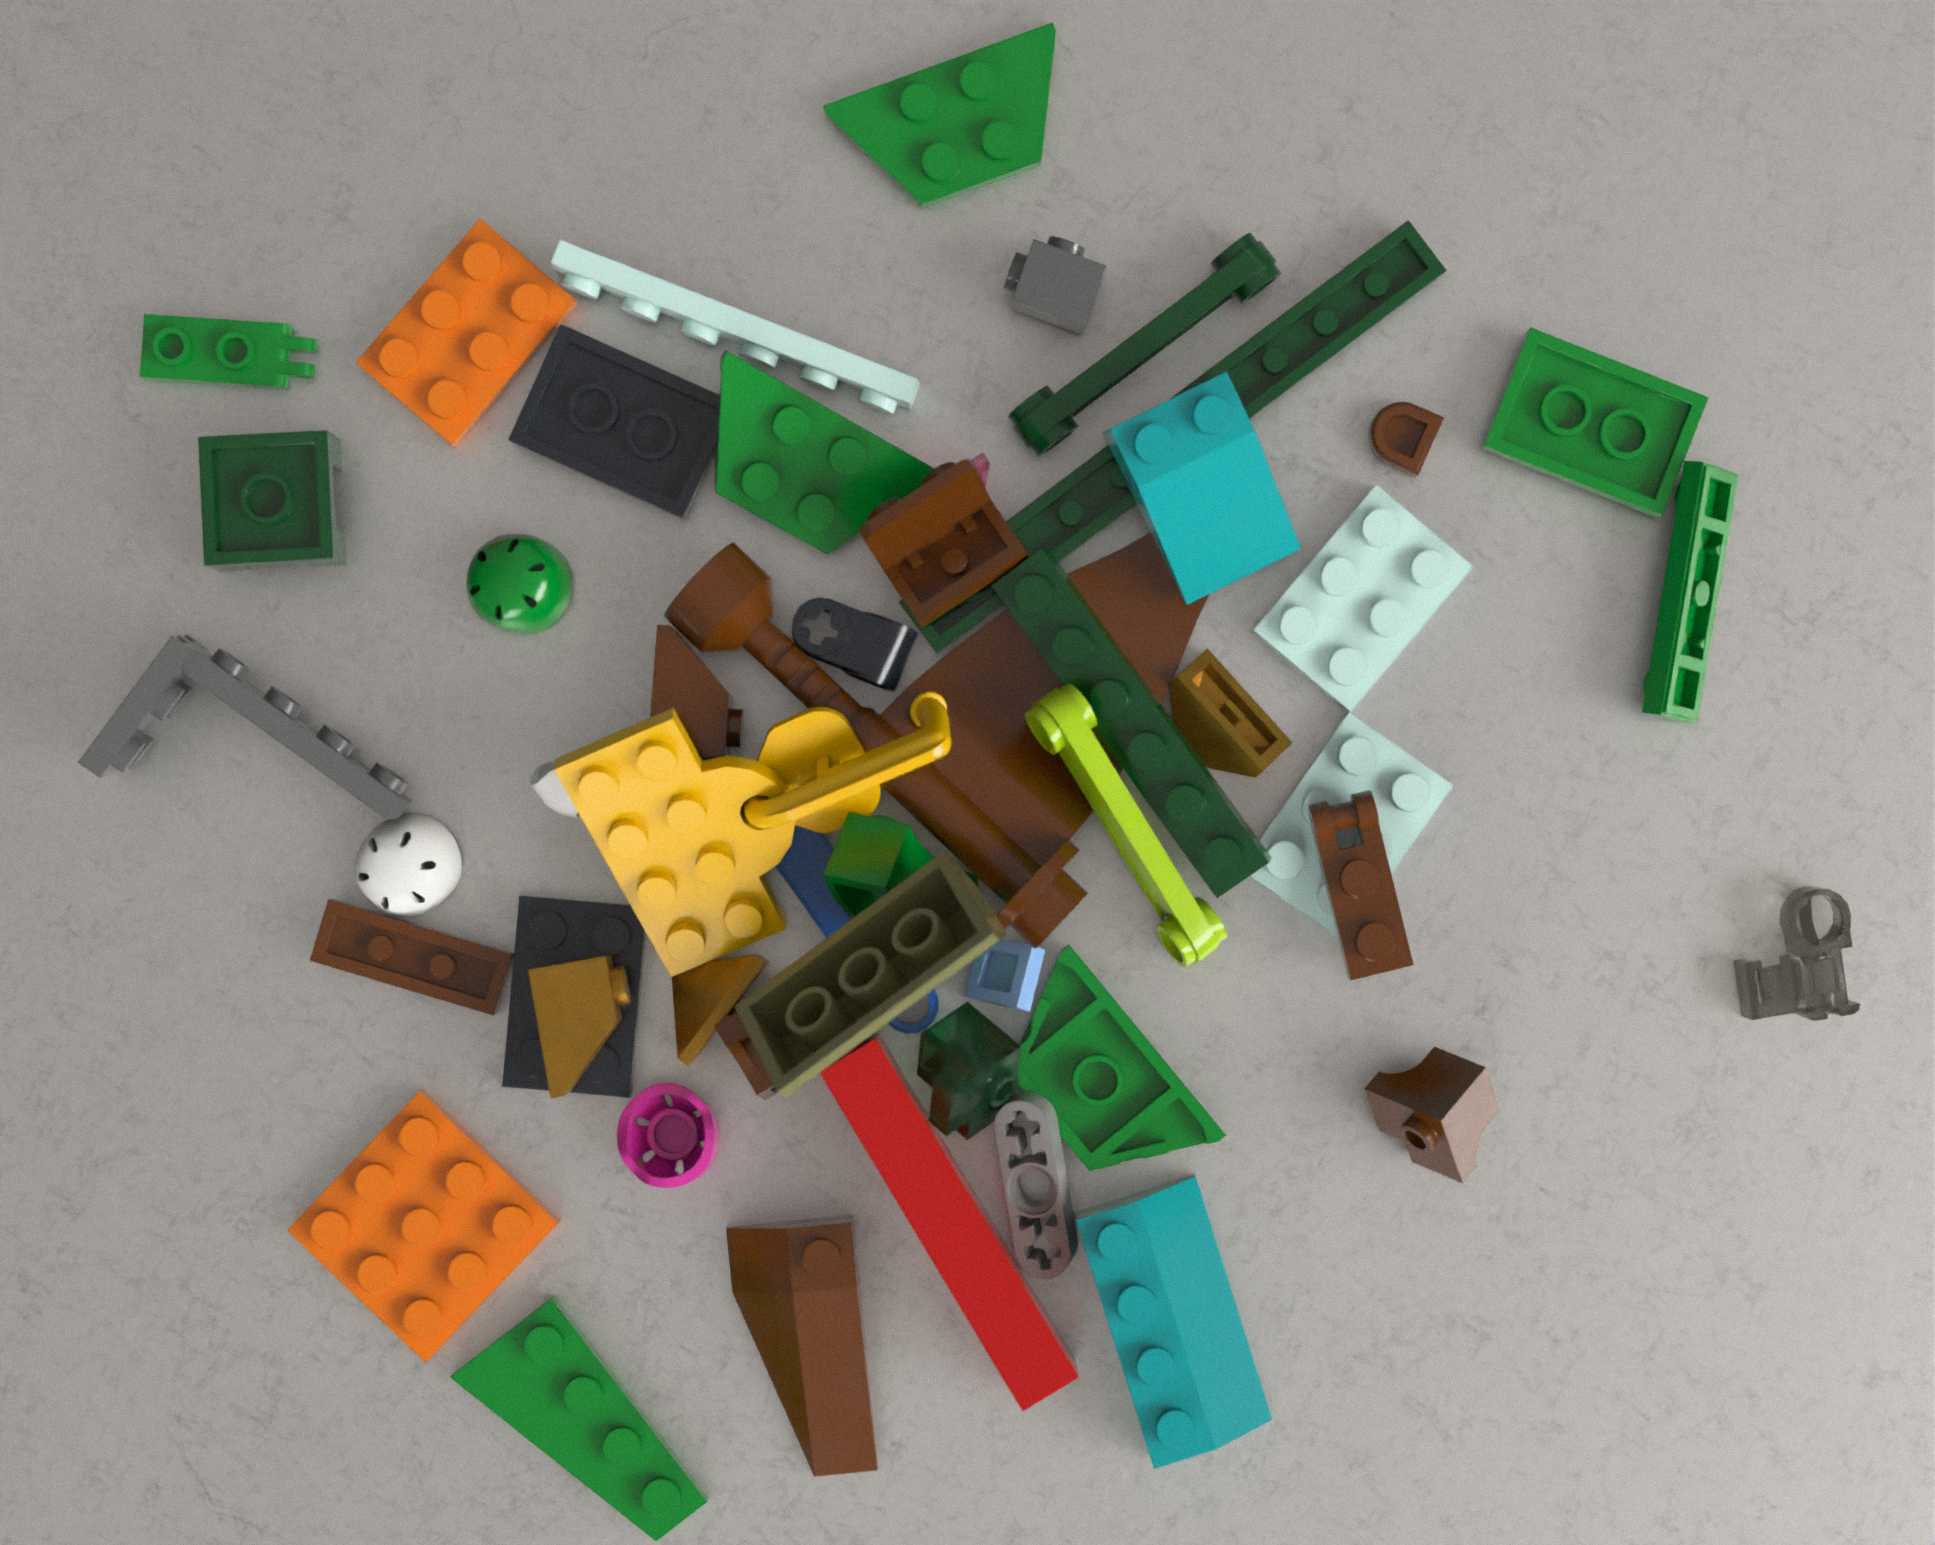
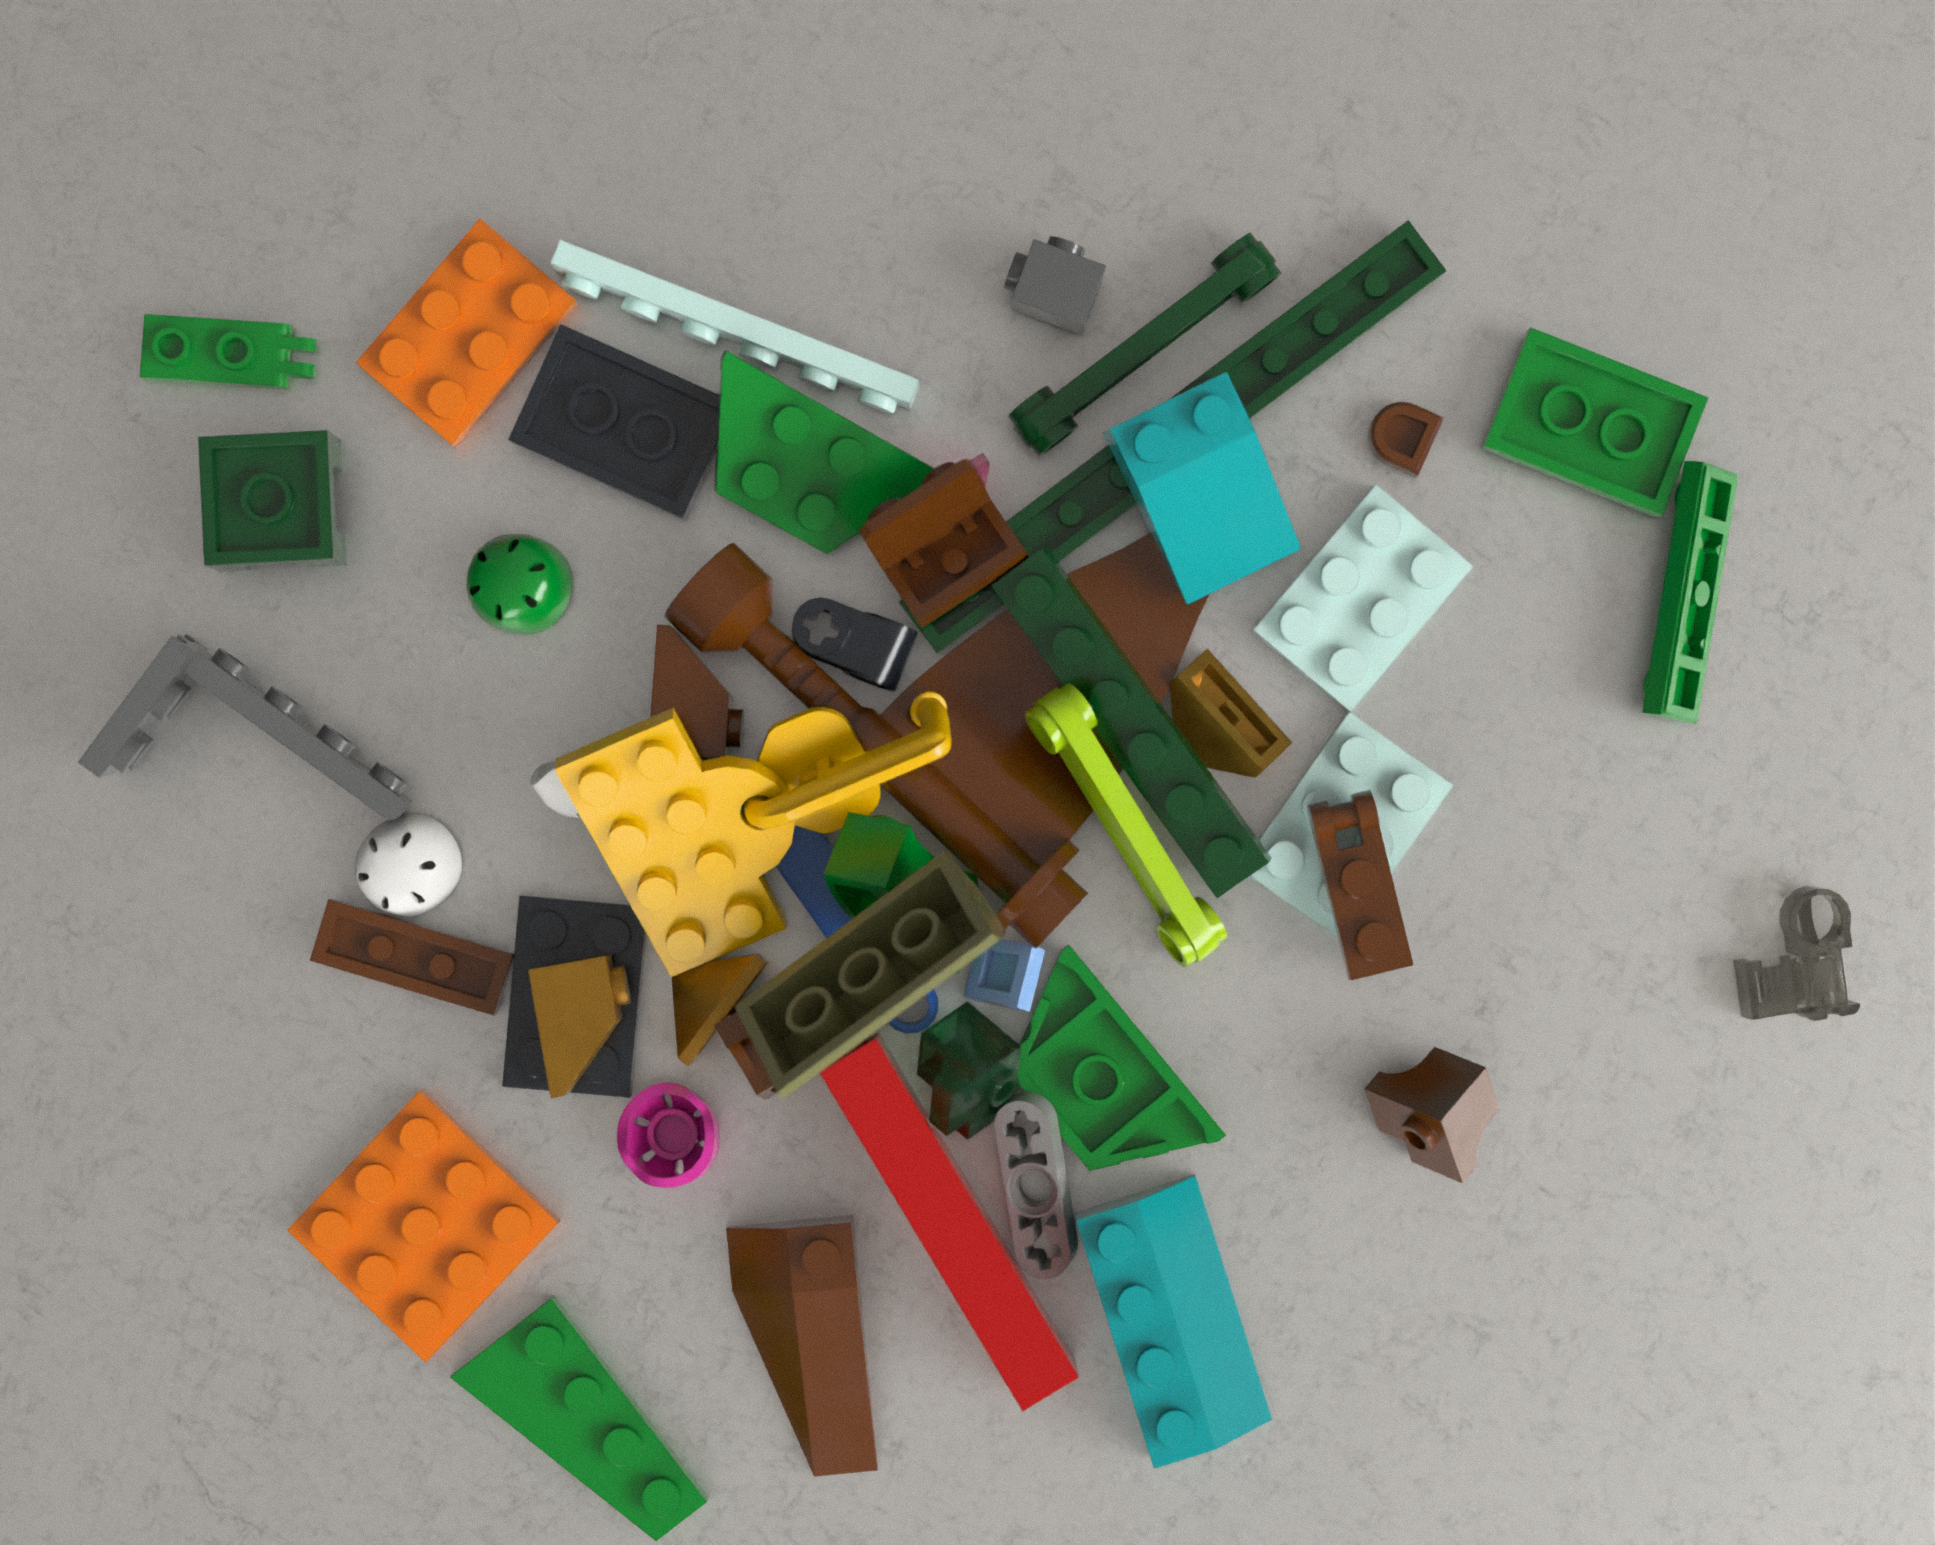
(958, 119): green wing -> none

